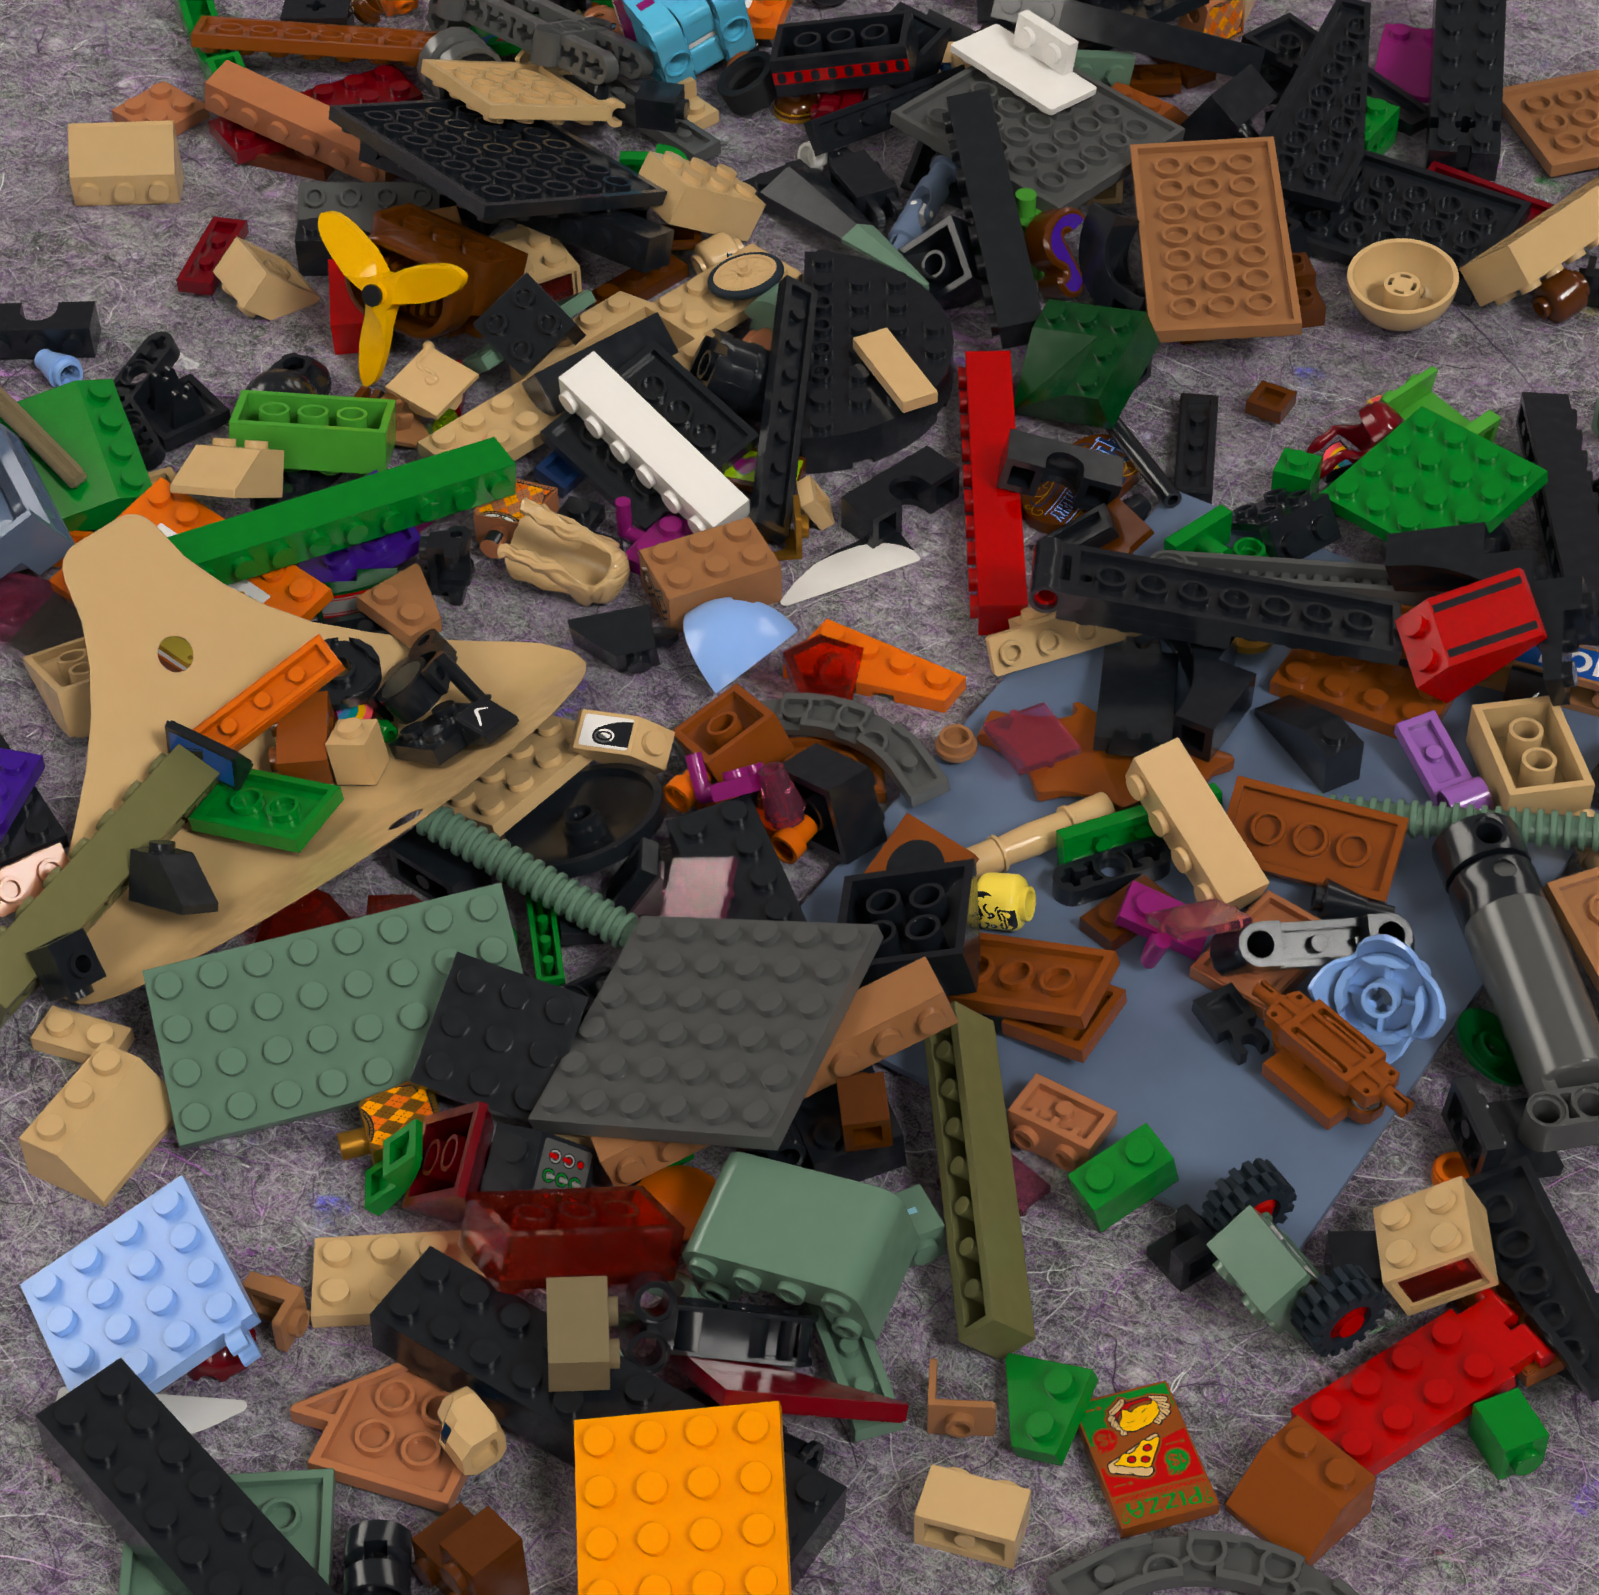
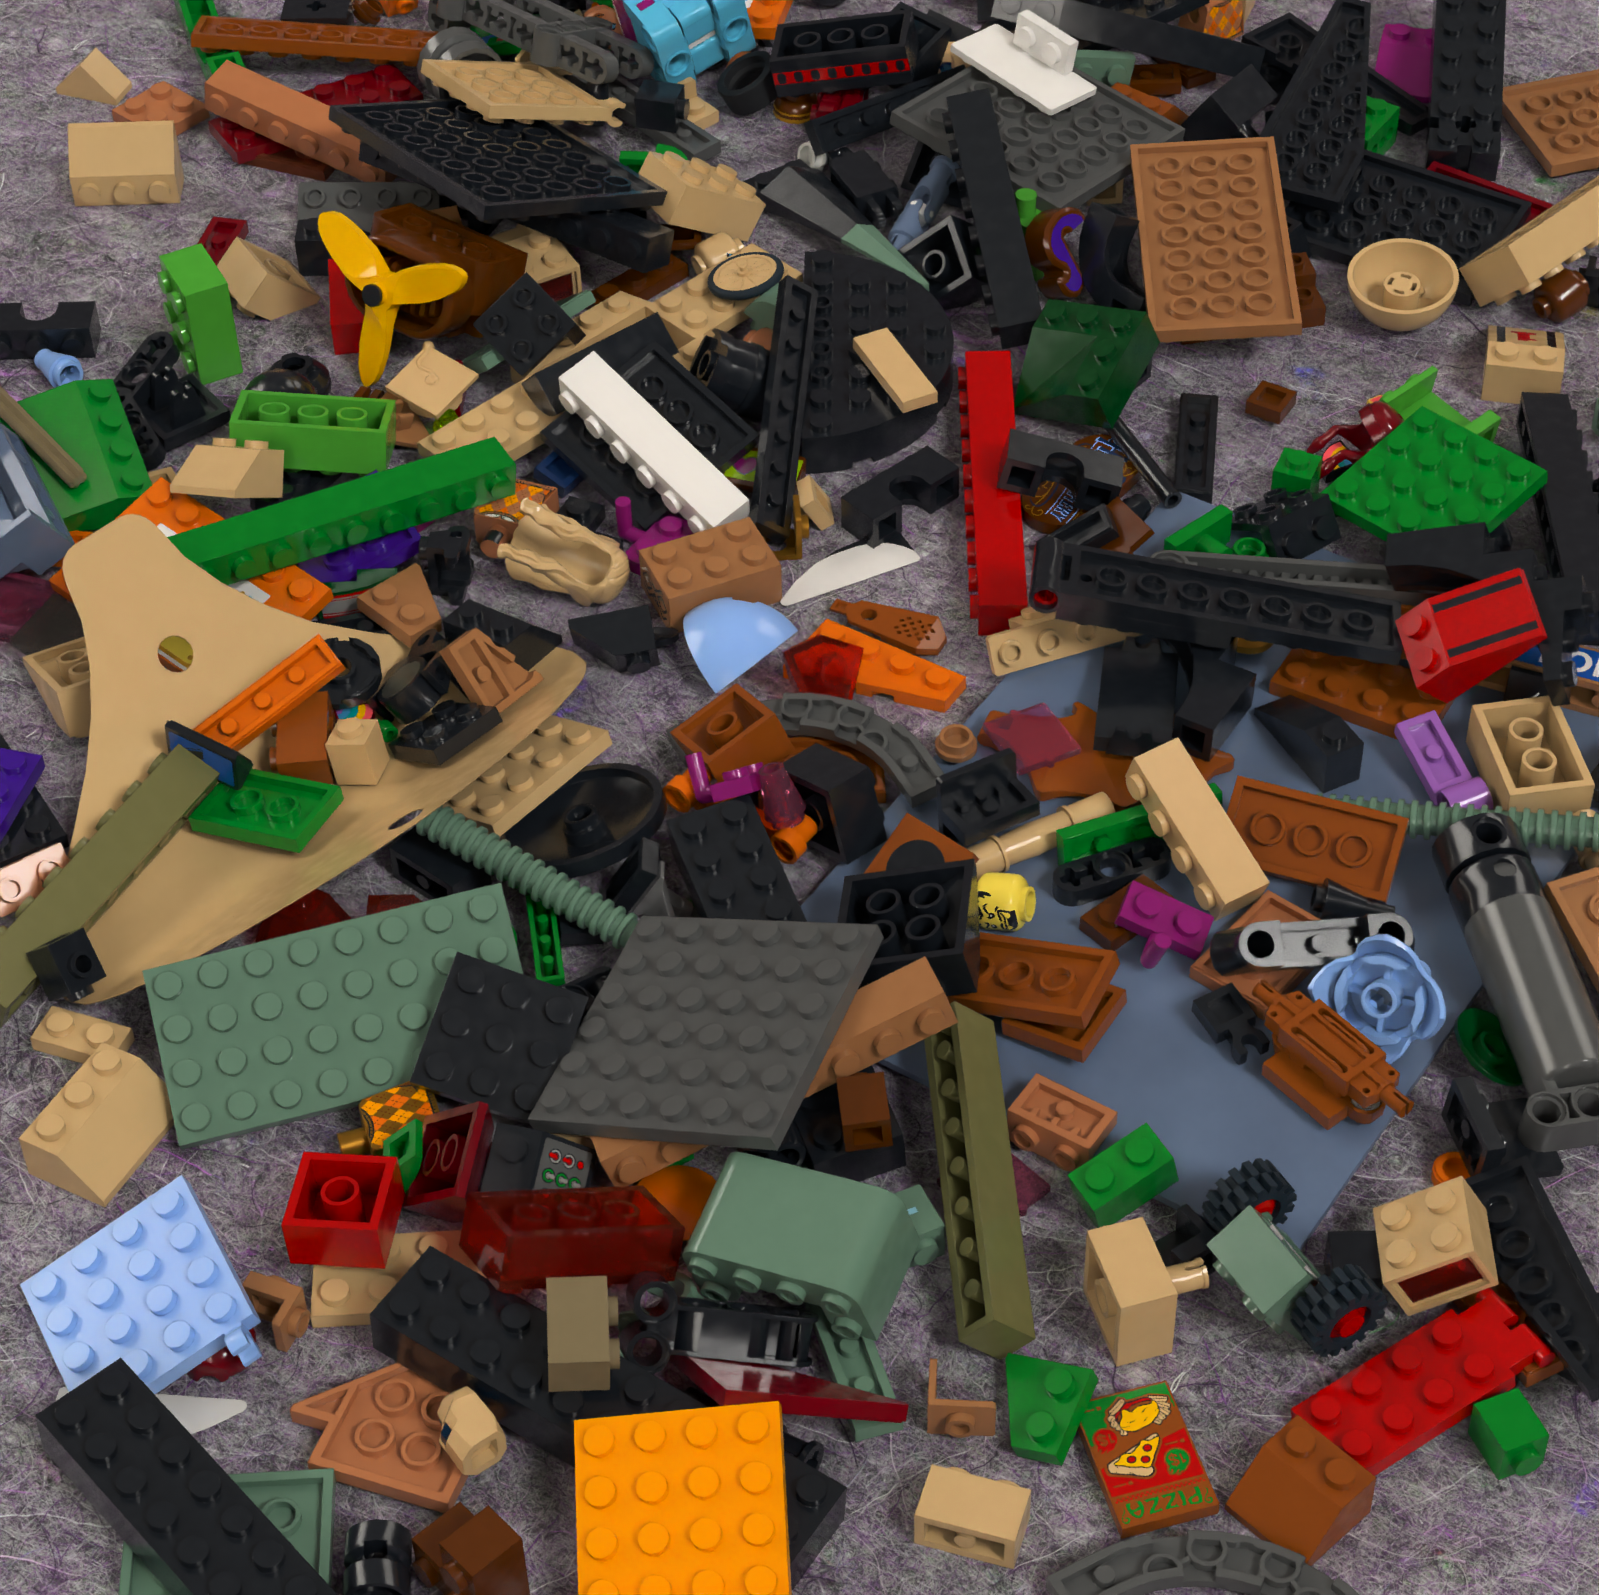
(95, 80): none -> tan slope
(169, 880): black slope -> none
(200, 314): none -> bright green brick
(343, 1210): none -> red brick
(484, 722): black slope -> none
(487, 671): none -> medium nougat wing
(520, 637): none -> black slope
(622, 739): tan slope -> none
(699, 887): clear pink piece -> none
(899, 627): none -> dark orange piece
(983, 799): none -> black bracket
(1134, 1290): none -> tan brick
(1198, 919): clear pink piece -> none
(1521, 362): none -> tan slope

